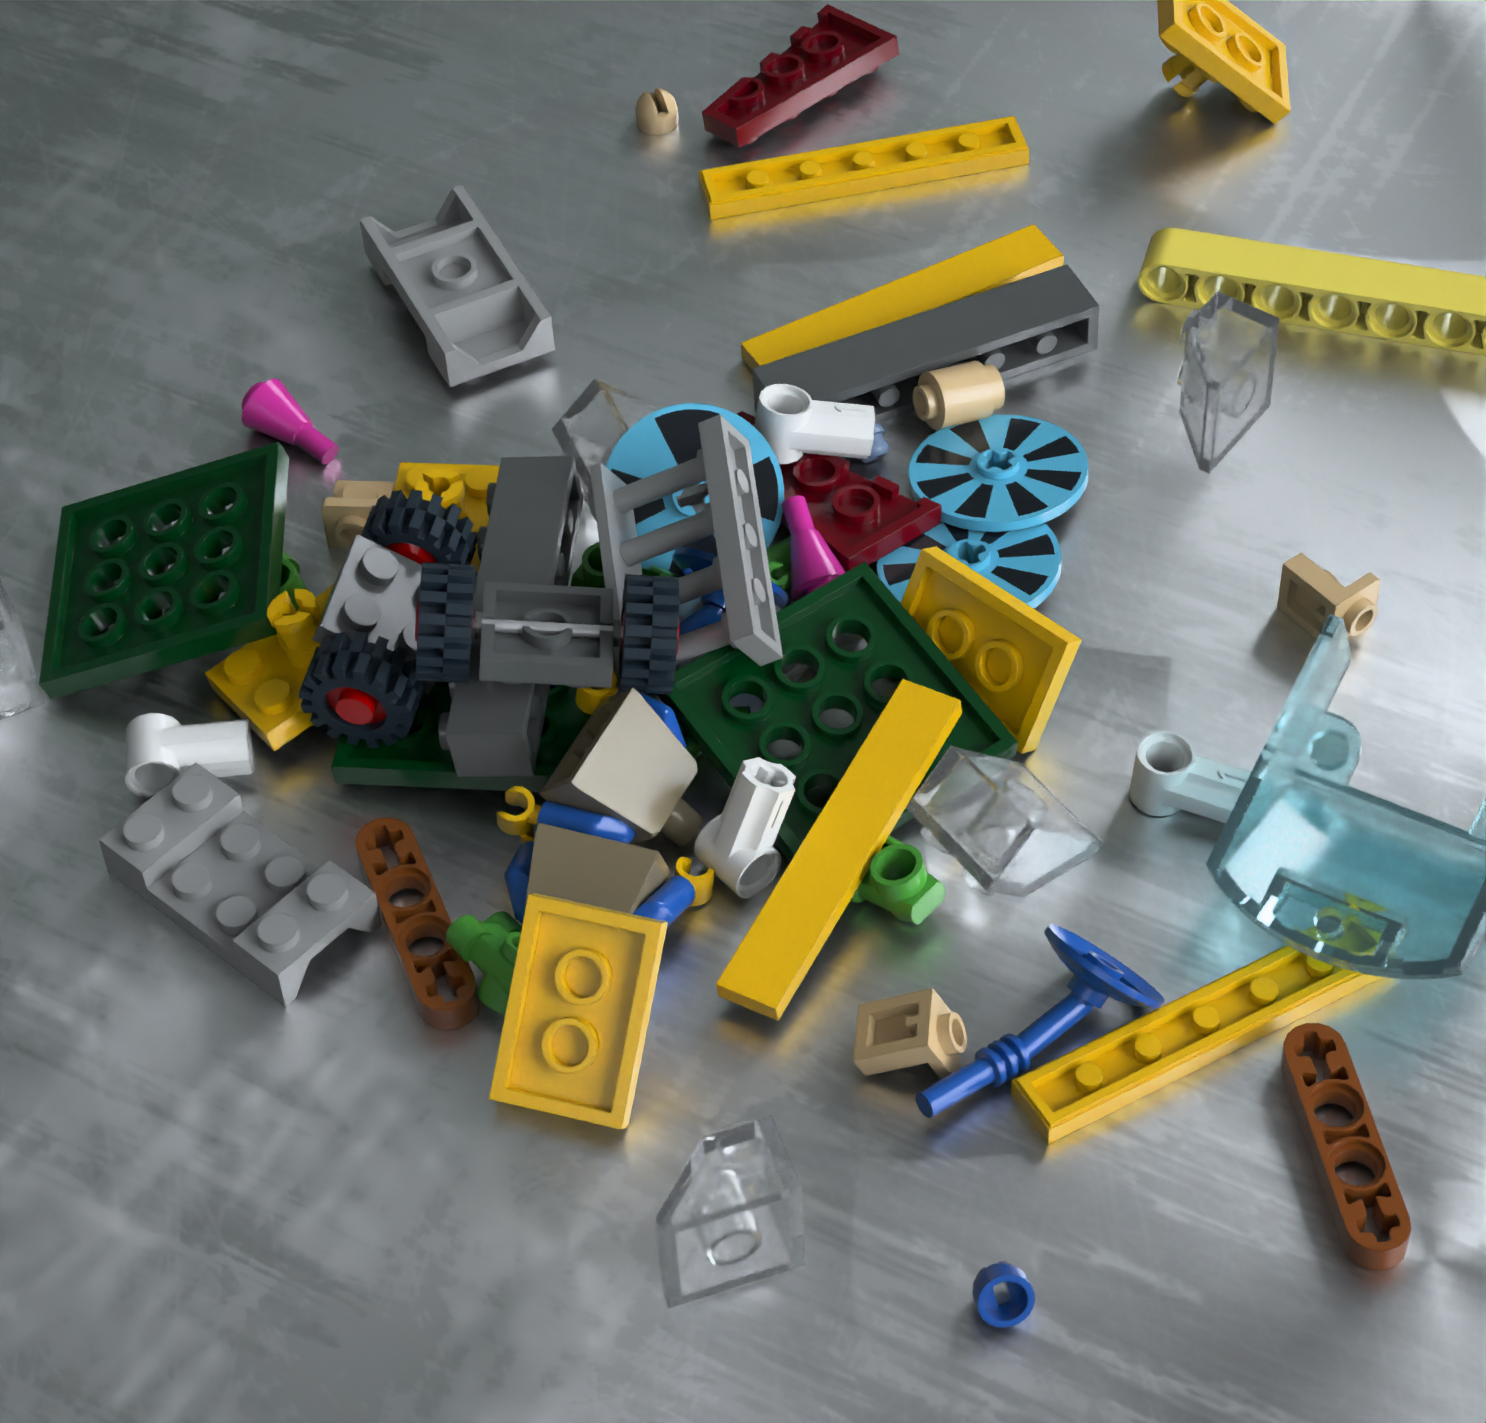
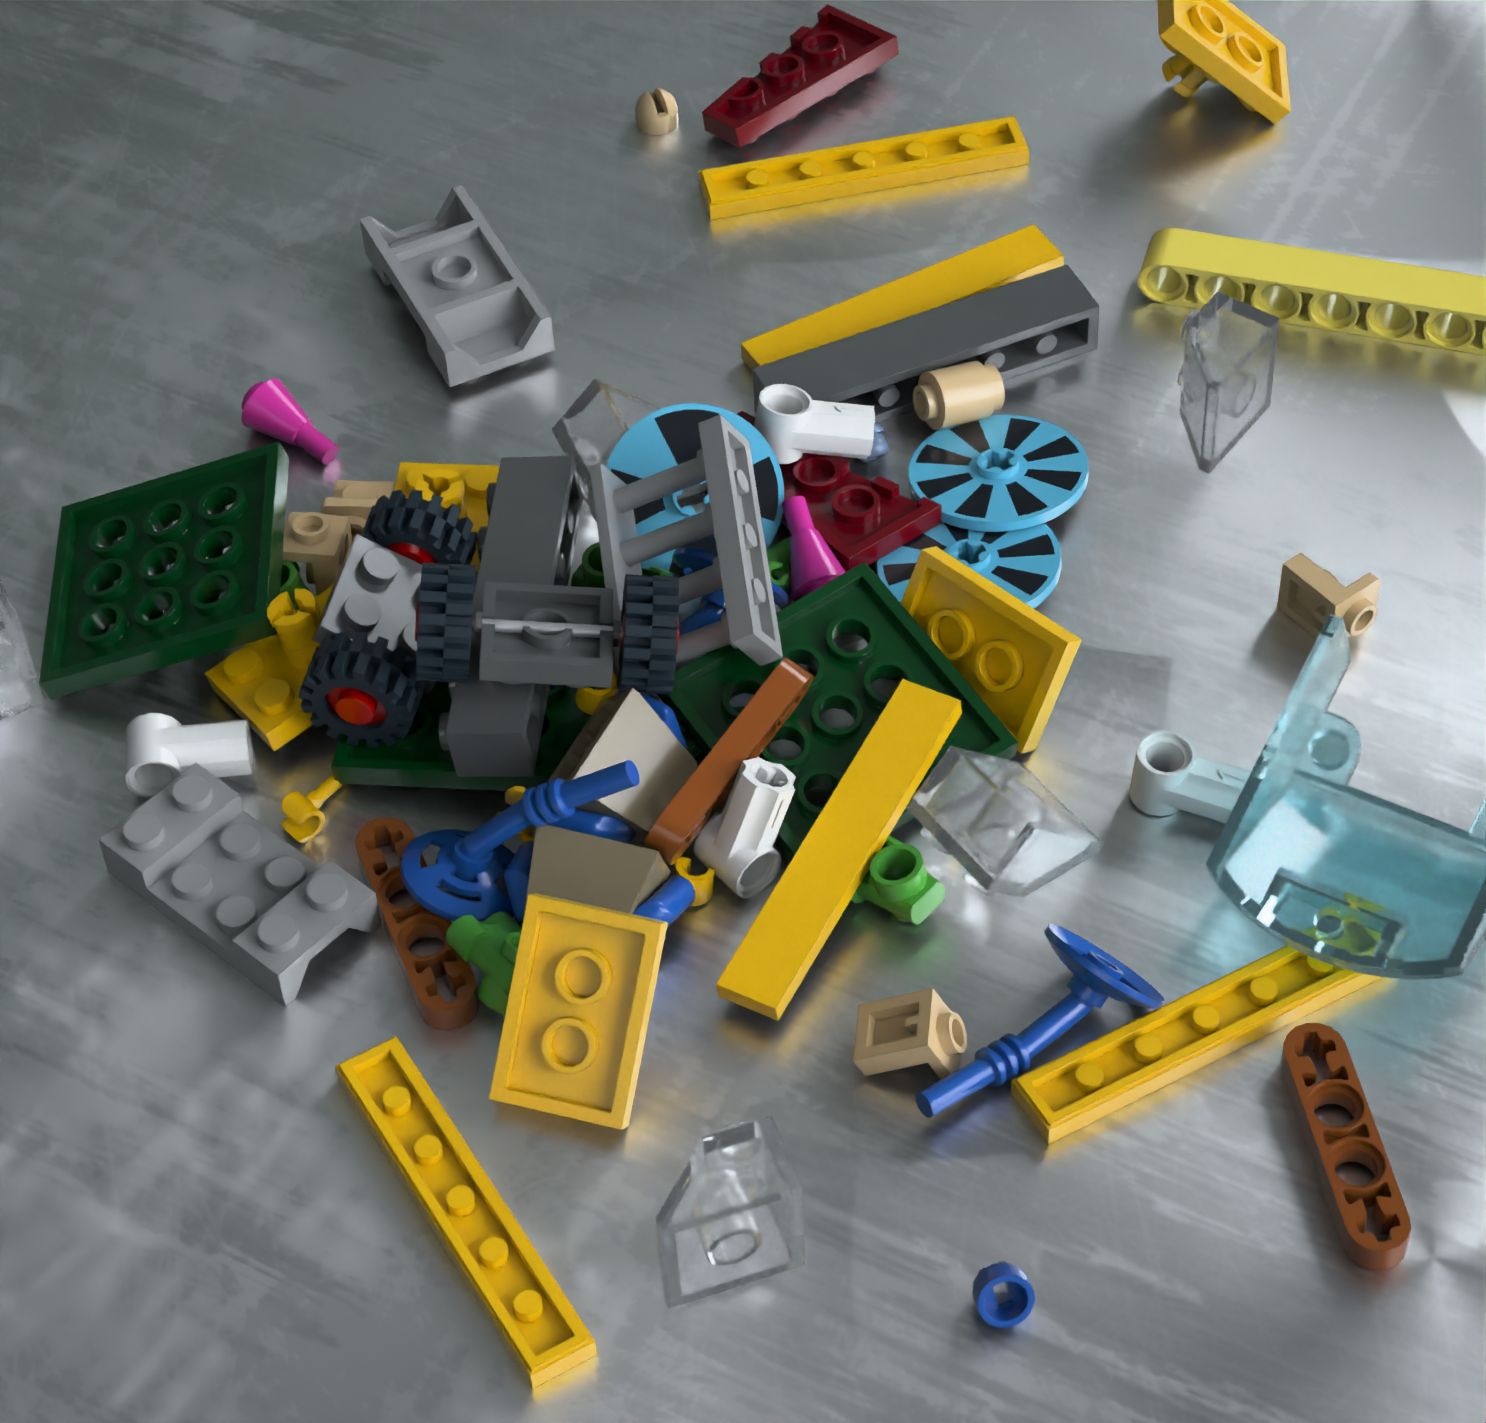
(303, 813): none -> yellow hand
(318, 542): none -> tan bracket
(466, 1213): none -> yellow tile
(474, 860): none -> blue dish
(717, 772): none -> dark orange beam

